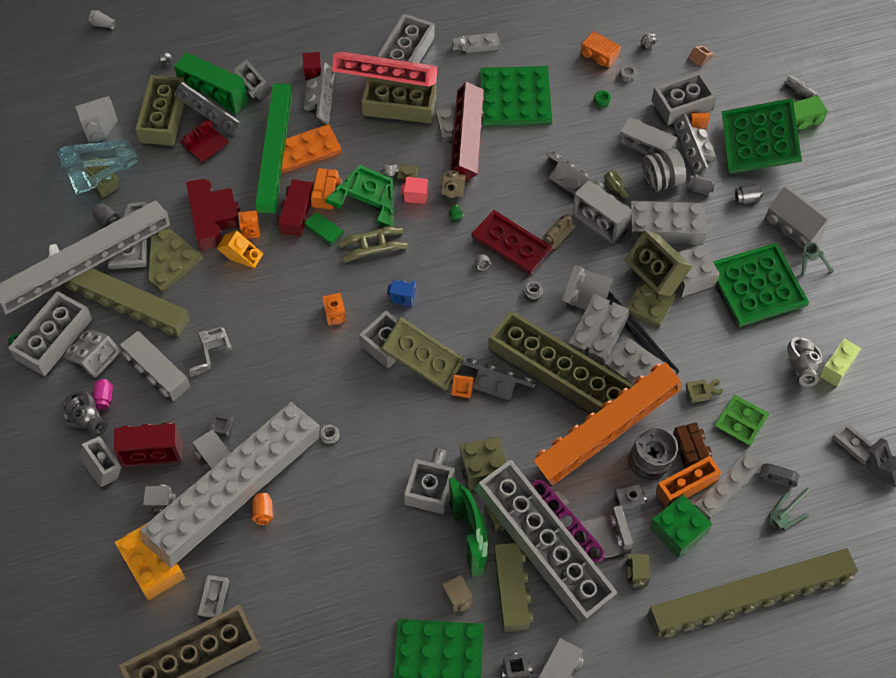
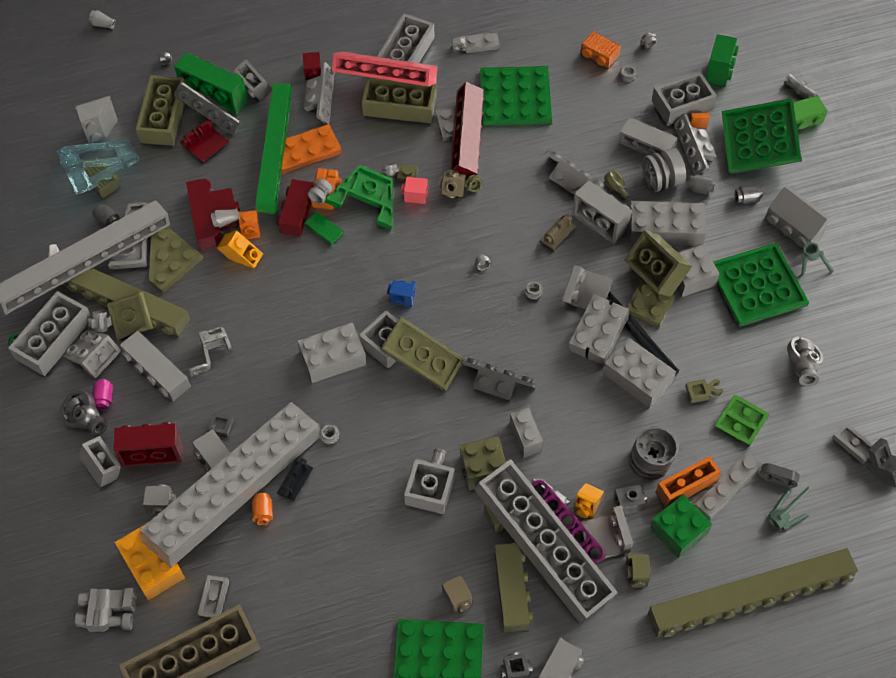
(100, 321): none -> light grey gear
(102, 604): none -> light grey hips
(130, 315): none -> olive tile
(224, 217): none -> light grey cone
(295, 479): none -> black hinge
(319, 192): none -> light grey wheel
(332, 352): none -> light grey brick
(334, 309): orange brick -> none
(365, 250): olive piece -> none
(456, 212): green hinge -> none
(462, 386): orange plate -> none
(464, 507): green slope -> none
(476, 186): none -> olive plate
(511, 242): dark red plate -> none
(526, 432): none -> light grey brick
(555, 363): olive brick -> none
(588, 501): none -> light orange slope
(602, 99): green tile -> none
(608, 423): orange brick -> none
(691, 444): reddish brown brick -> none
(700, 55): medium nougat slope -> none
(722, 60): none -> green brick
(840, 362): yellowish green brick -> none

